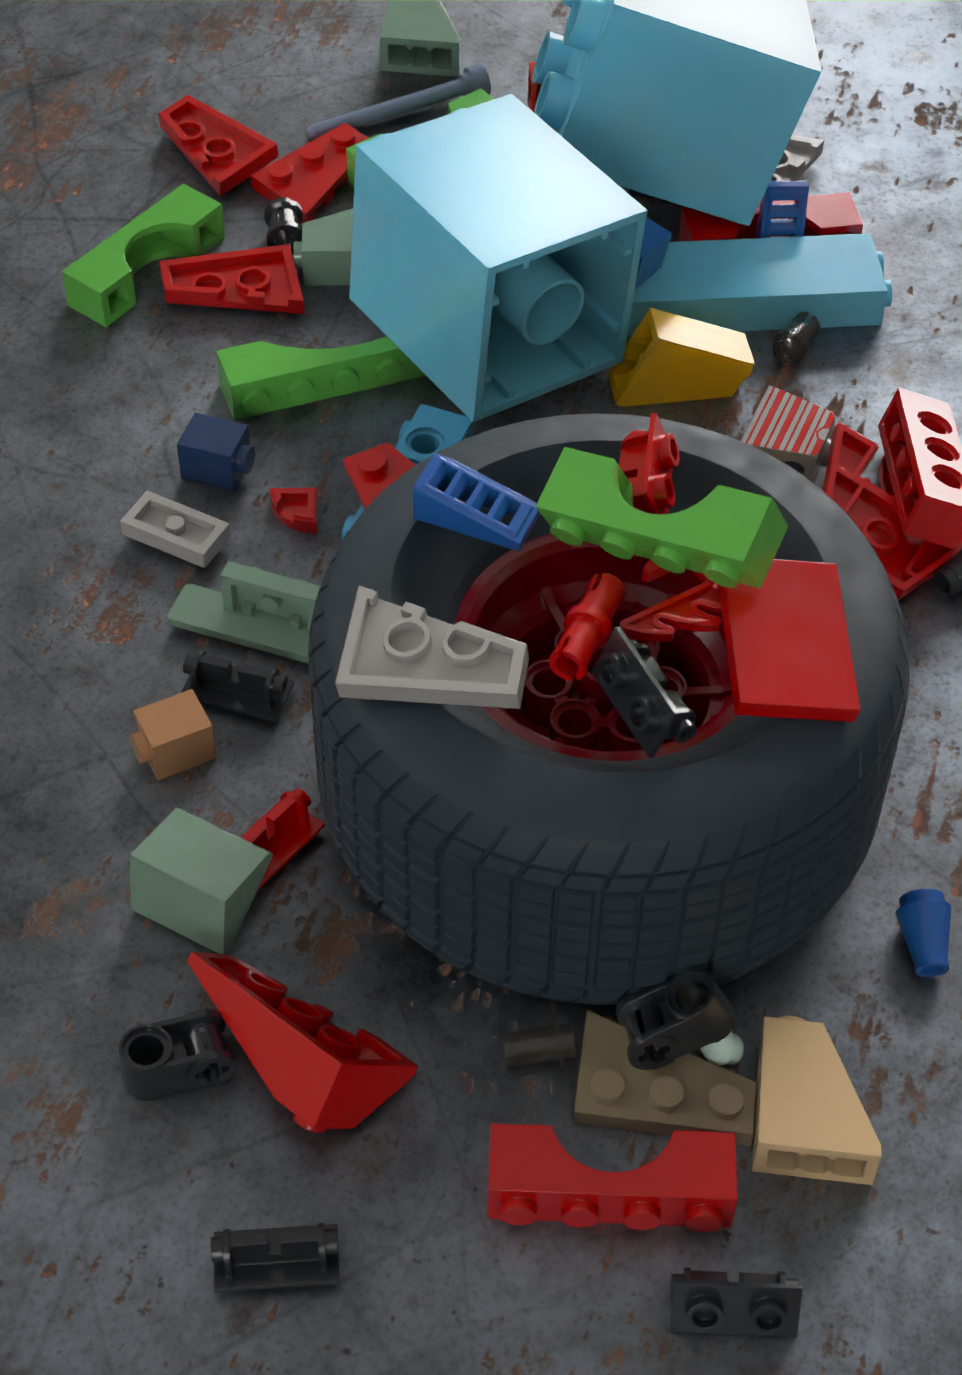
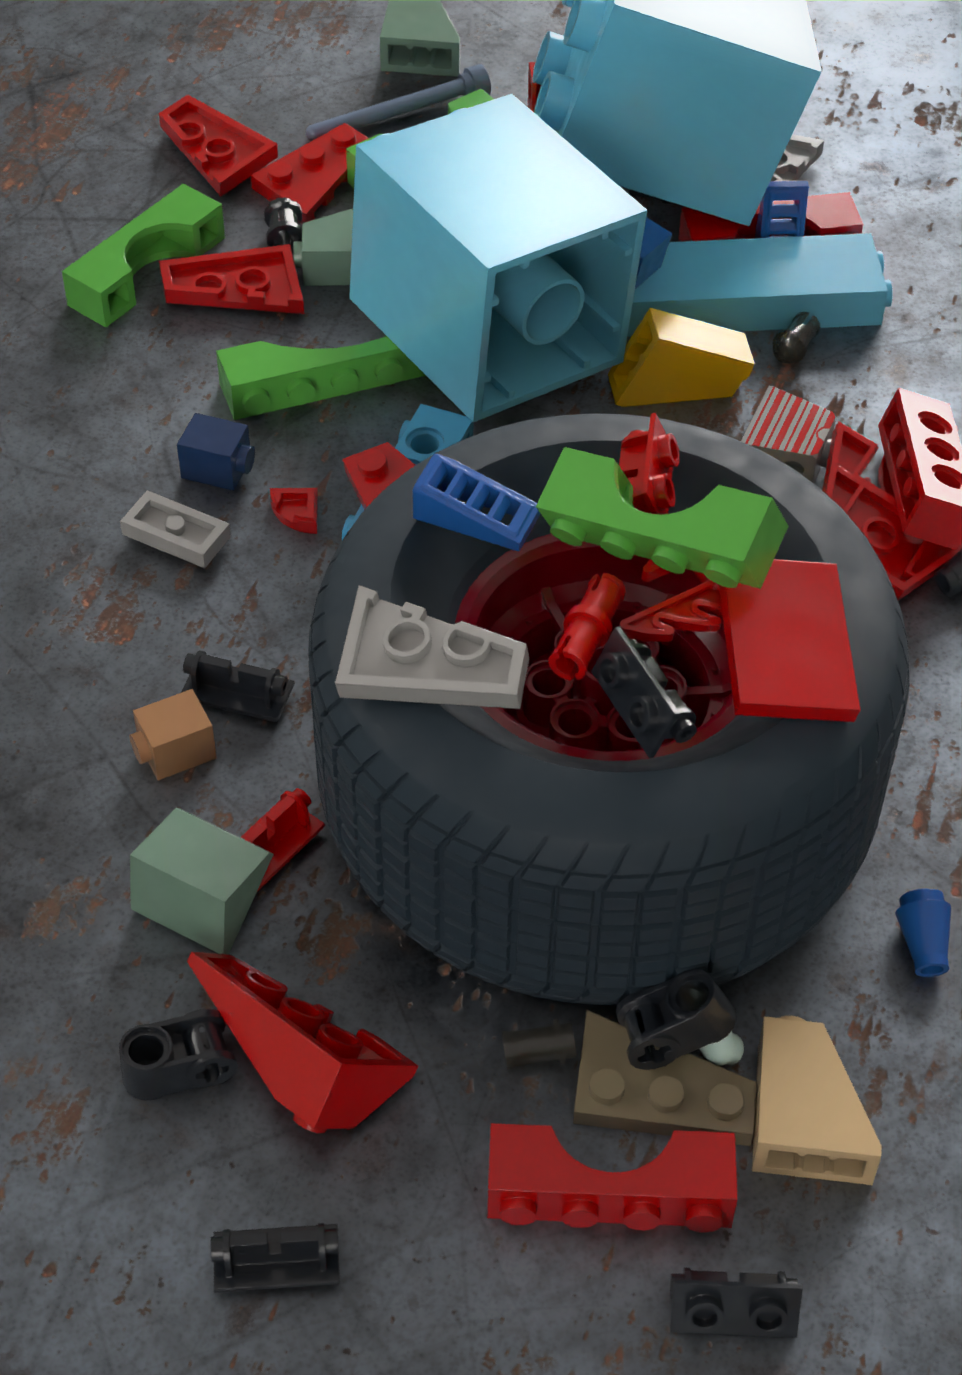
(252, 611): sand green bracket -> none

